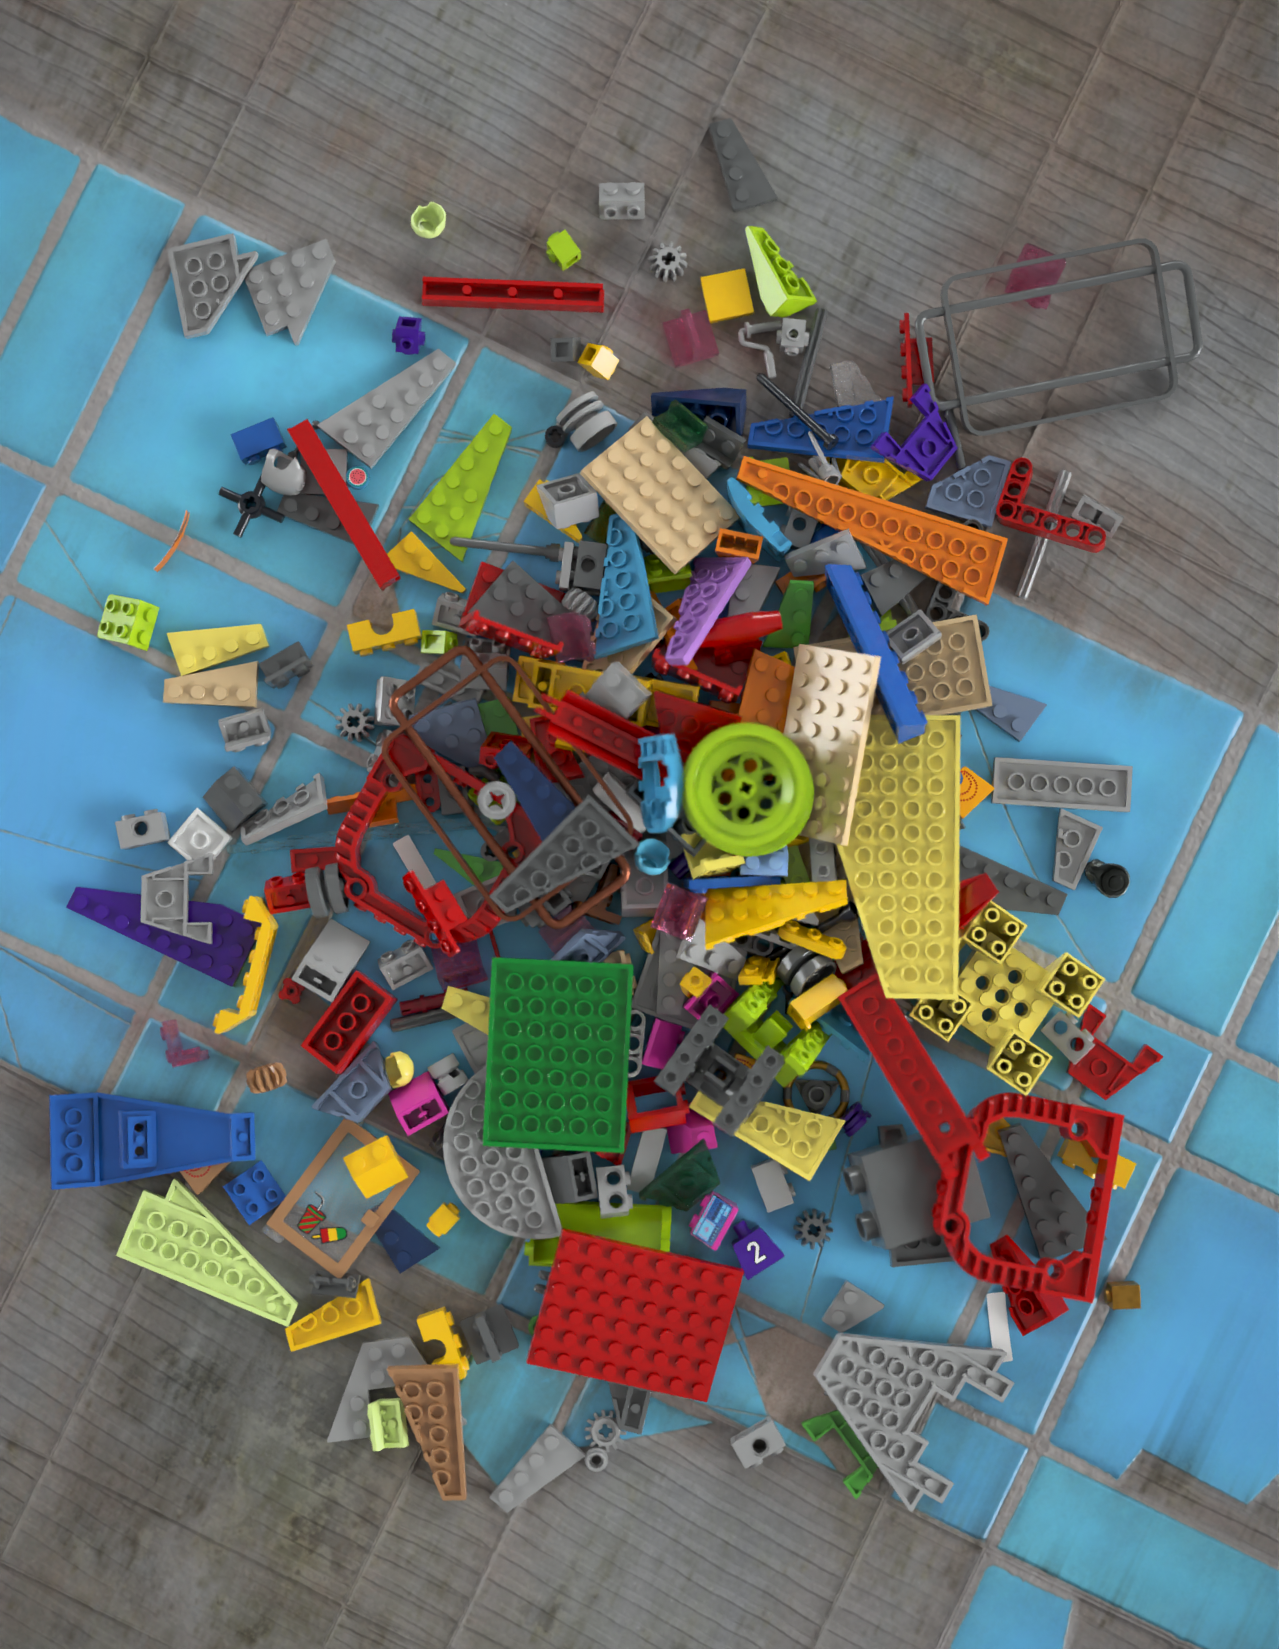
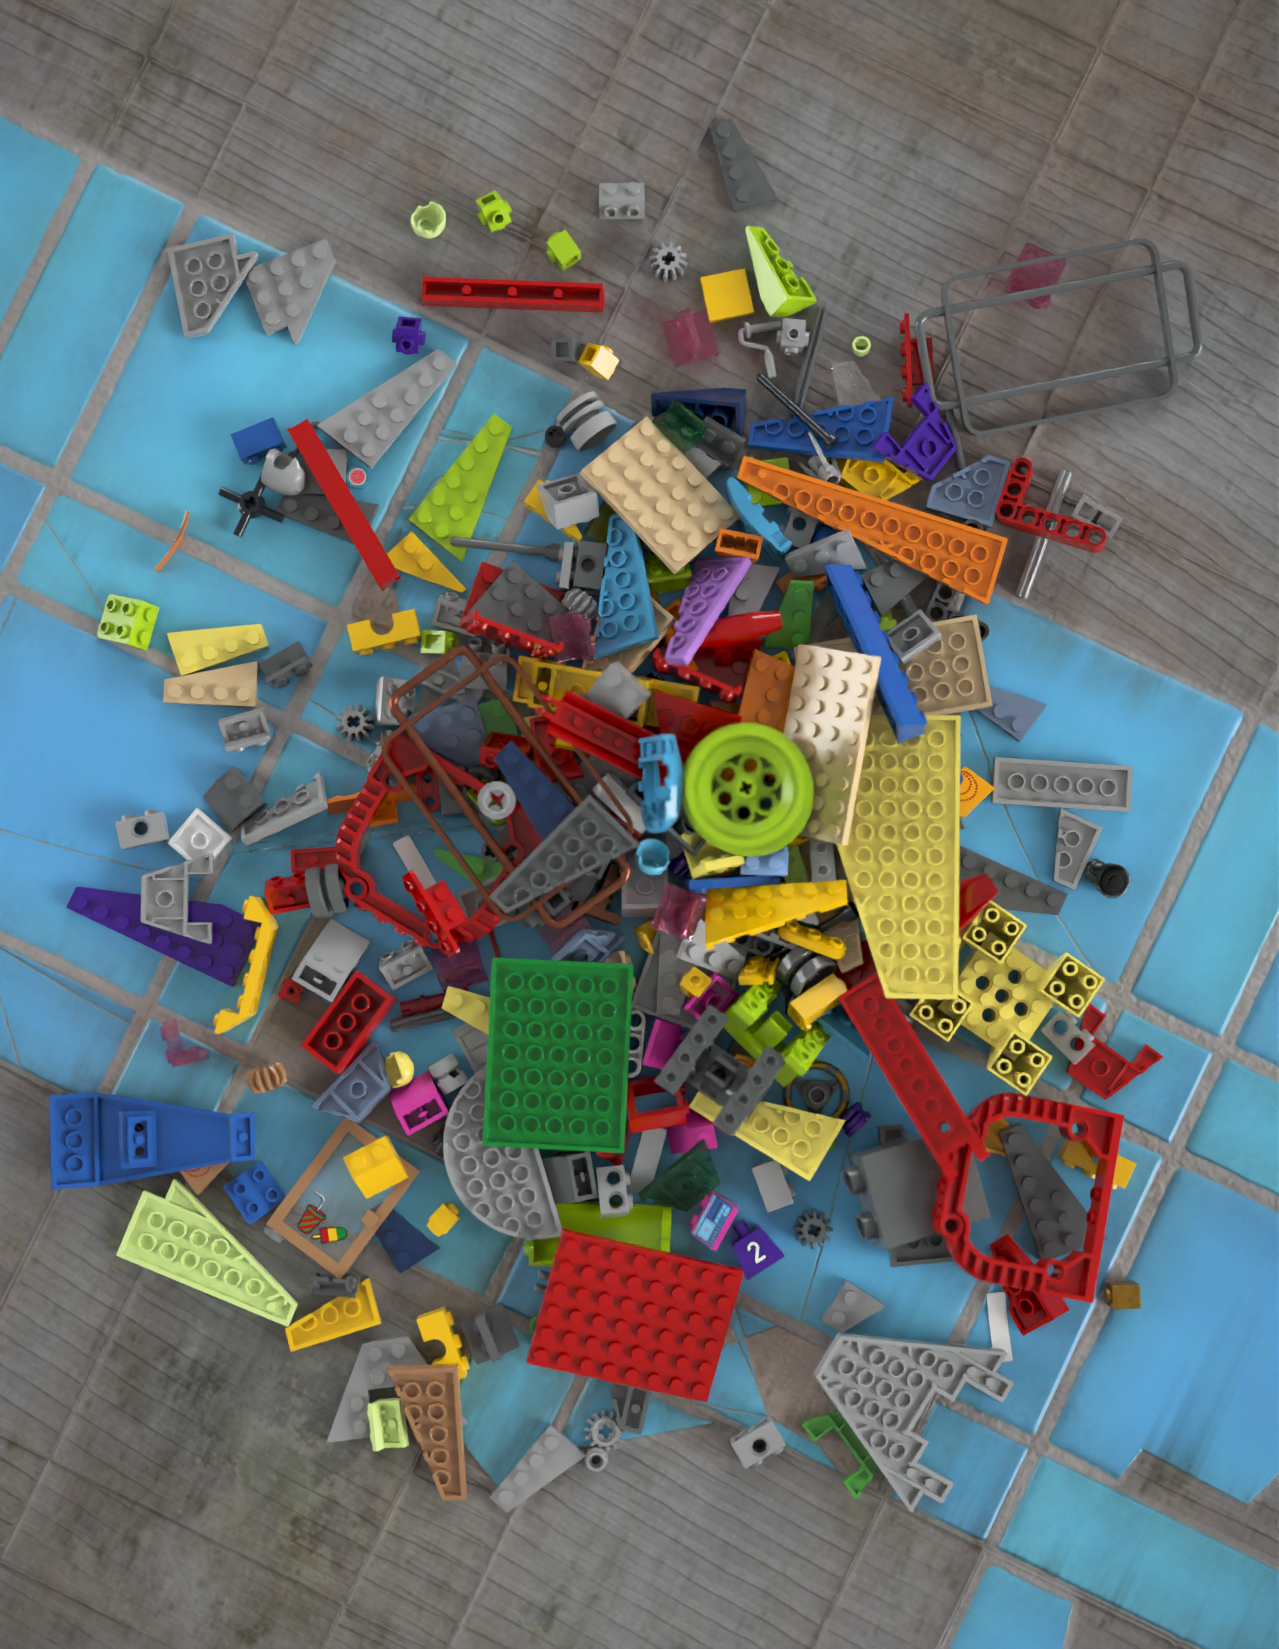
(493, 211): none -> lime brick
(861, 343): none -> yellowish green hinge

